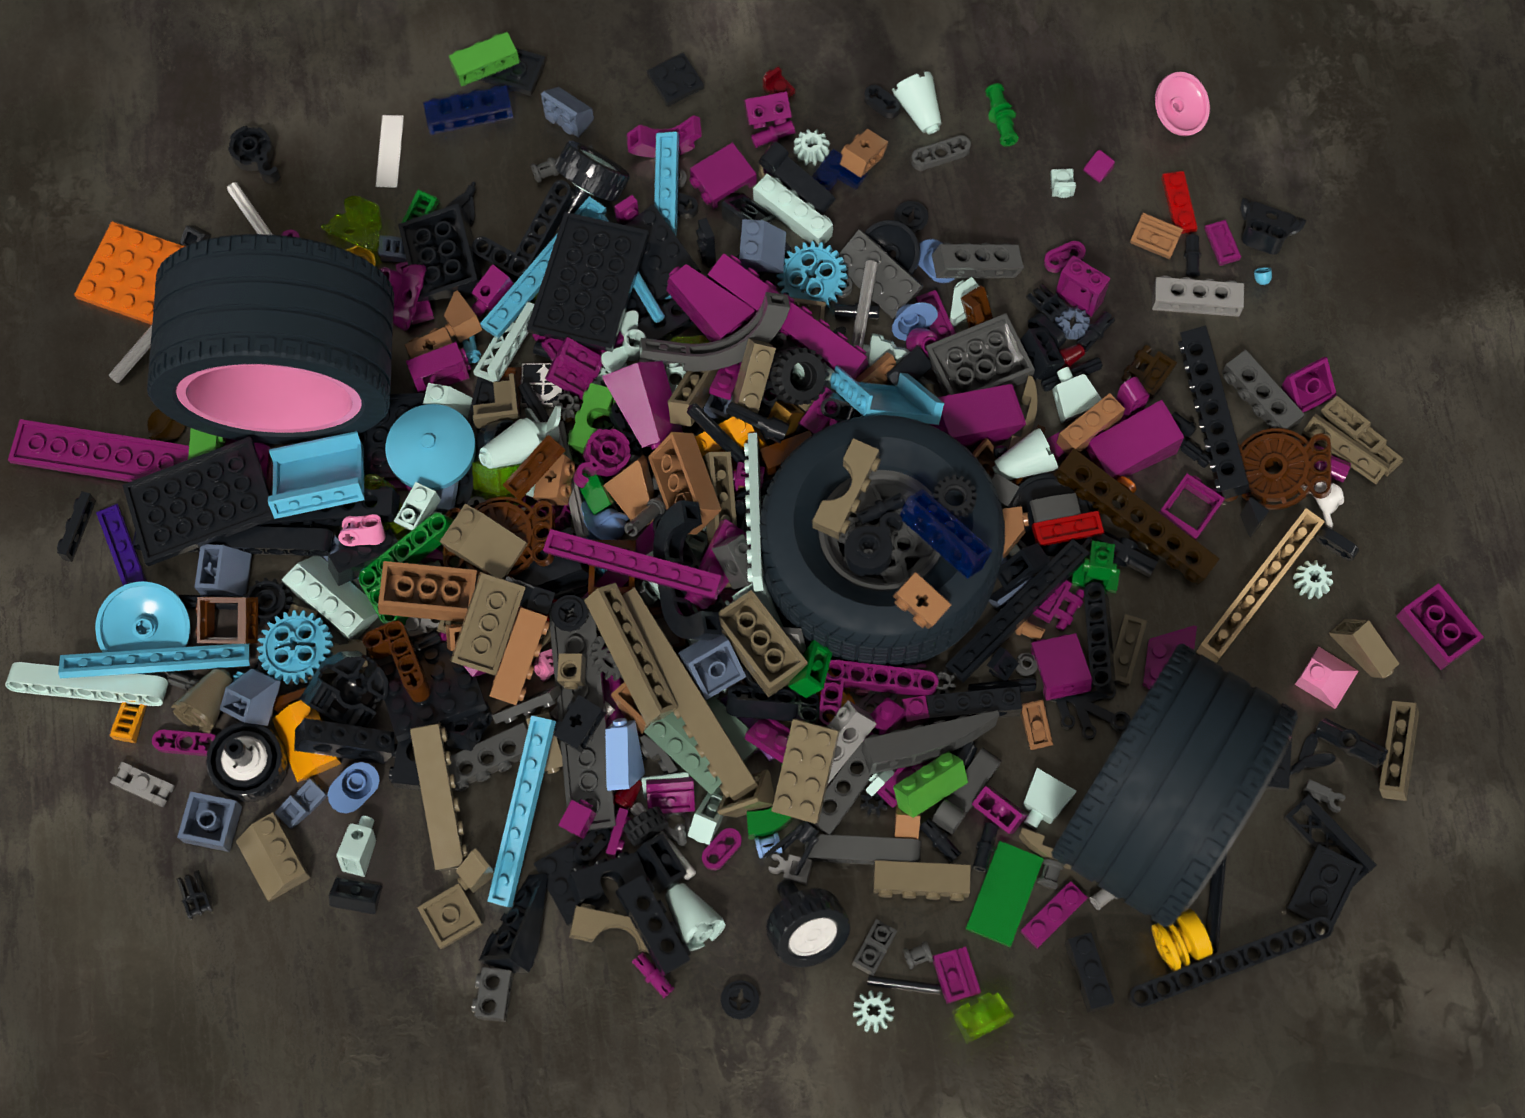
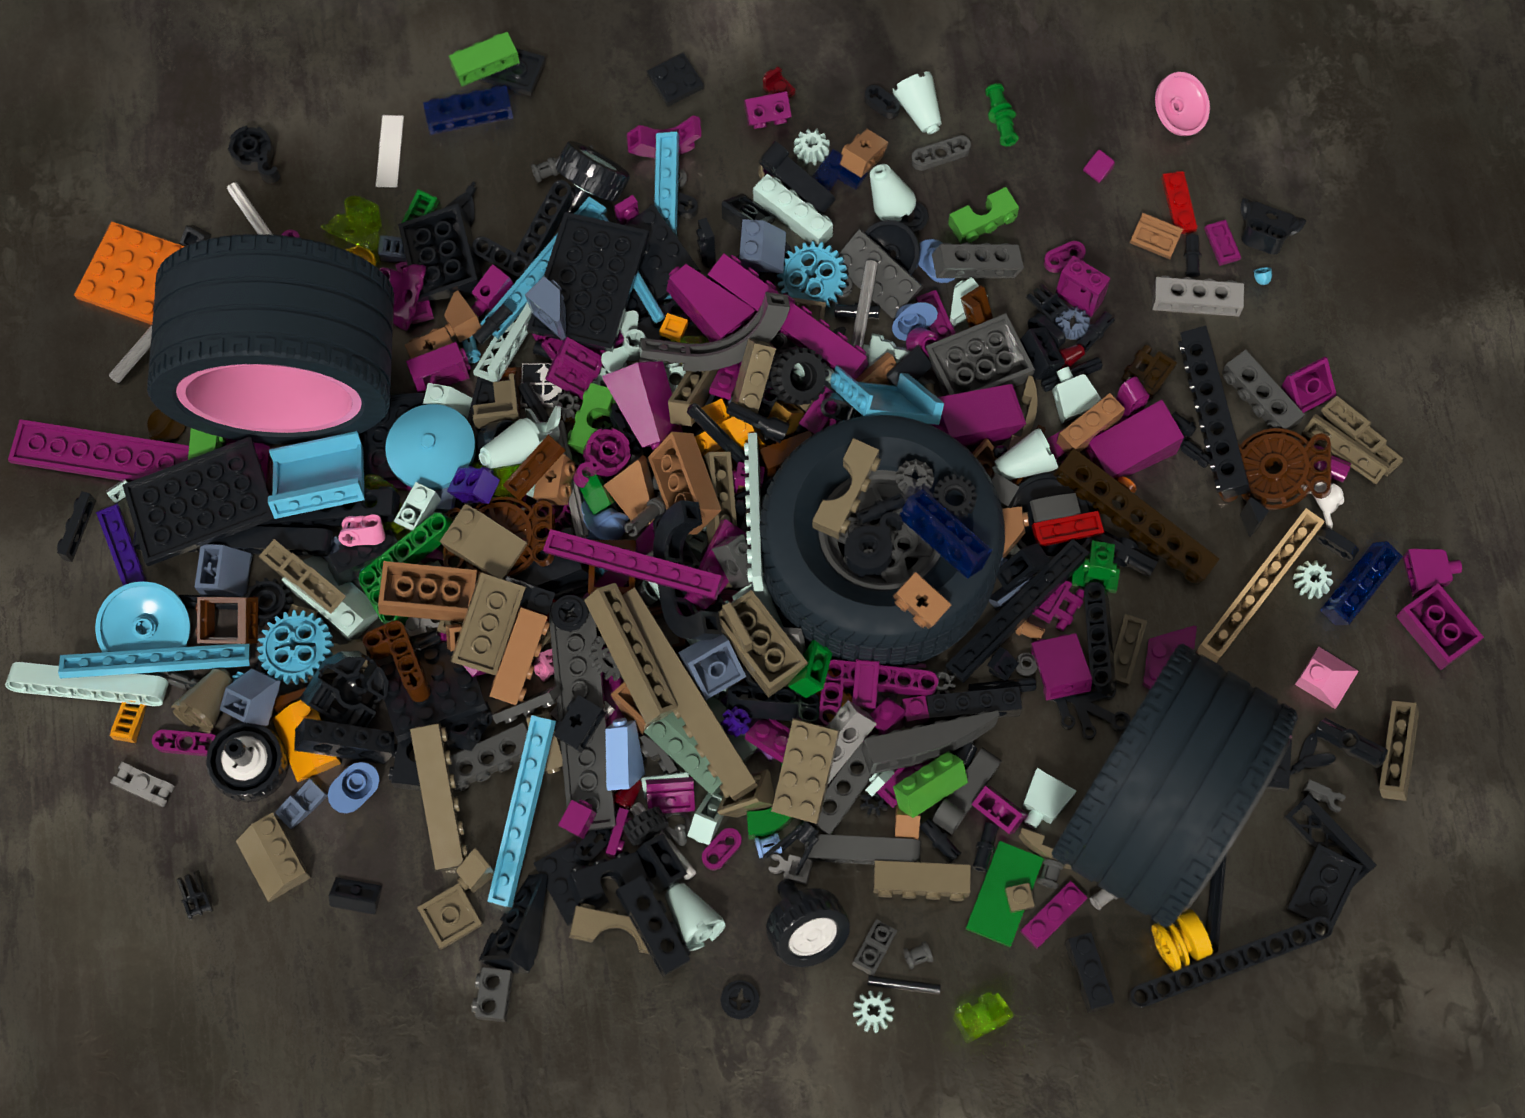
(116, 492): none -> light aqua slope
(209, 821): sand blue brick -> none
(302, 576): none -> dark tan slope
(357, 847): light aqua torso -> none
(473, 485): none -> dark purple brick
(492, 324): none -> black pin
(548, 305): none -> sand blue slope
(566, 111): sand blue slope -> none
(567, 661): dark tan brick -> none
(653, 975): magenta pin -> none
(673, 327): none -> light orange plate
(716, 411): none -> light orange plate
(722, 175): magenta panel -> none
(735, 722): none -> dark purple gear
(737, 627): none -> dark tan tile
(773, 134): magenta pin -> none
(865, 683): none -> magenta tile
(890, 194): none -> light aqua cone
(905, 483): none -> dark grey gear
(956, 975): magenta plate -> none
(969, 226): none -> bright green arch
(1019, 897): none -> dark tan plate
(1036, 724): medium nougat slope -> none
(1062, 183): light aqua bracket -> none
(1196, 487): magenta window -> none
(1361, 583): none -> clear blue brick
(1365, 647): dark tan slope -> none
(1428, 568): none -> magenta torso

